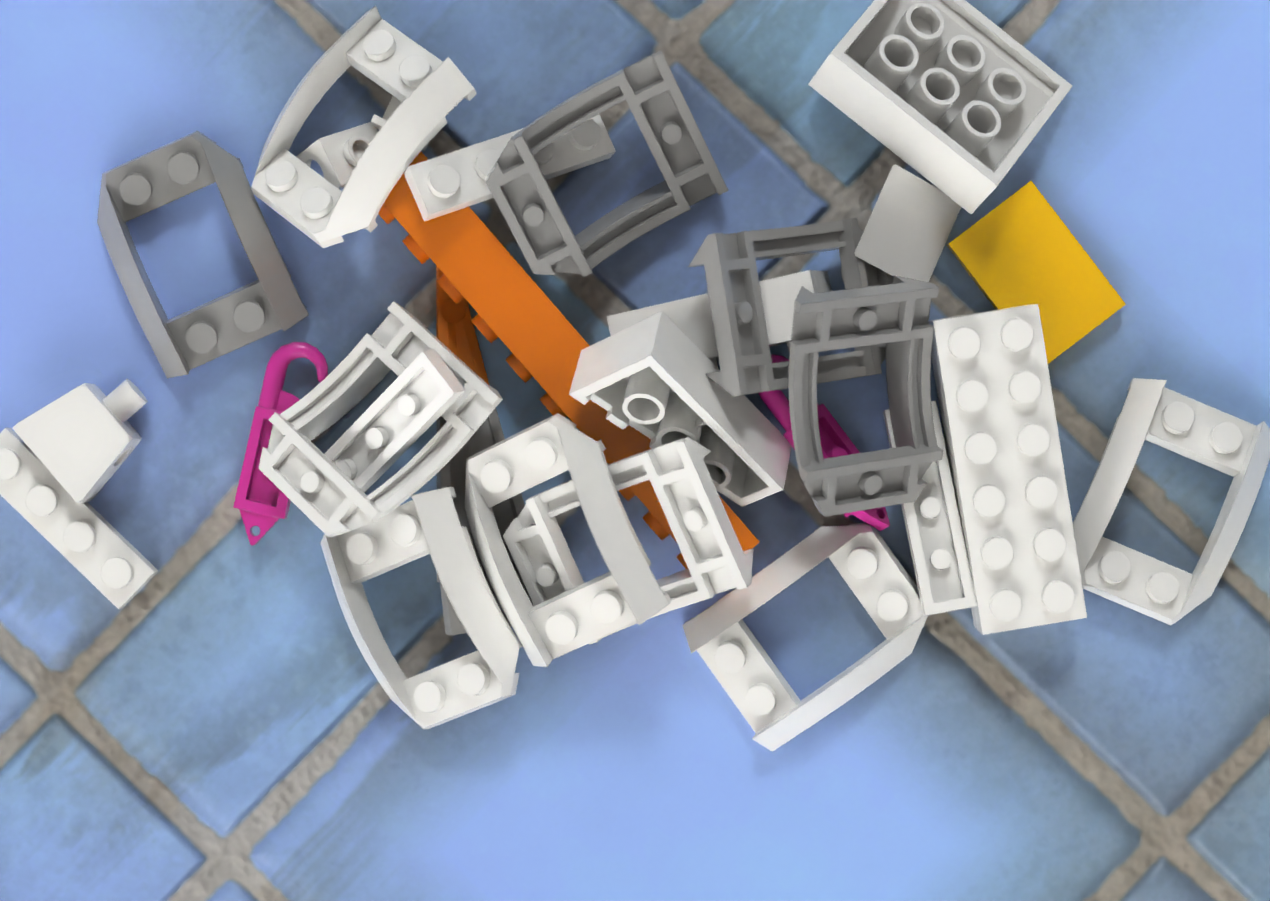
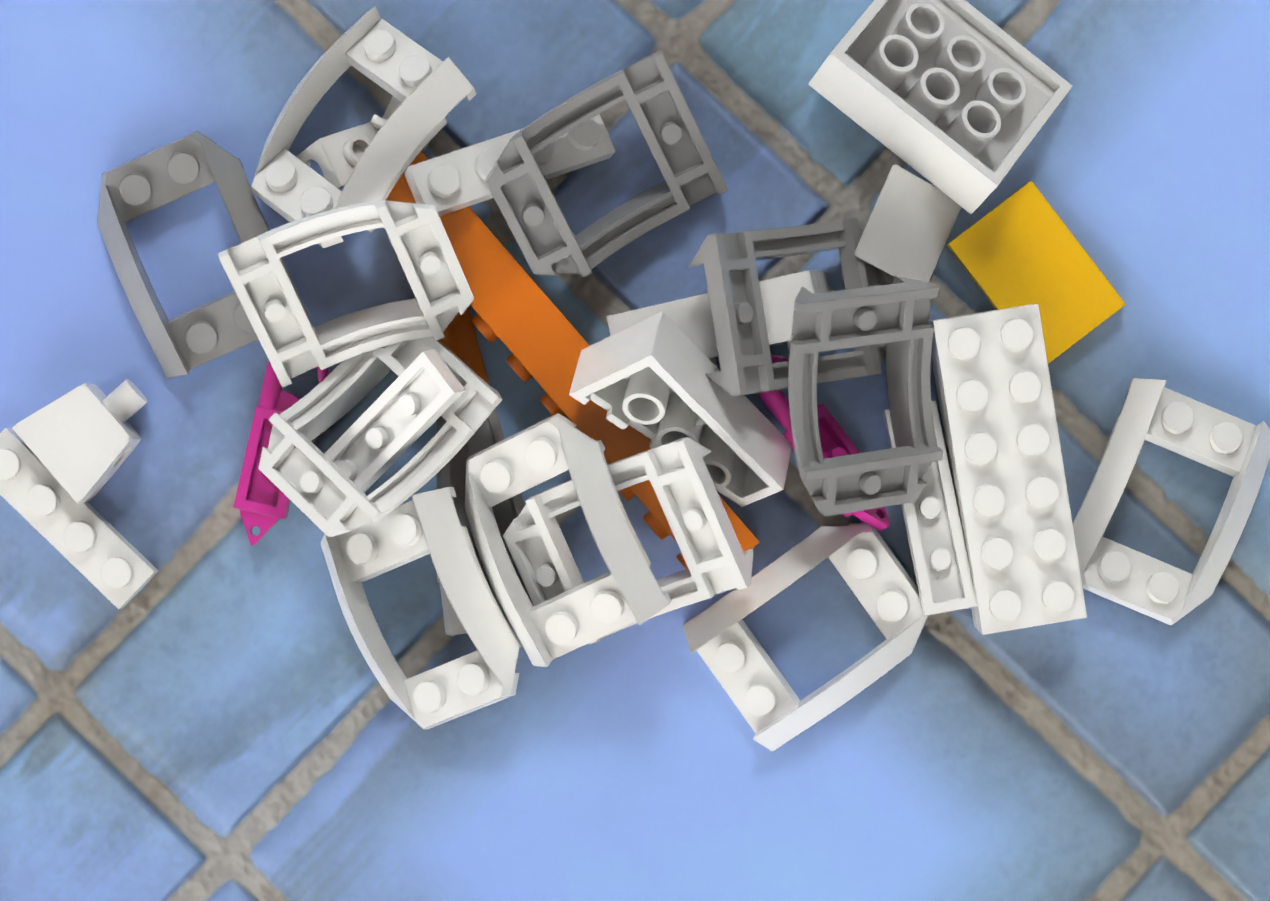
(280, 317): none -> white wedge

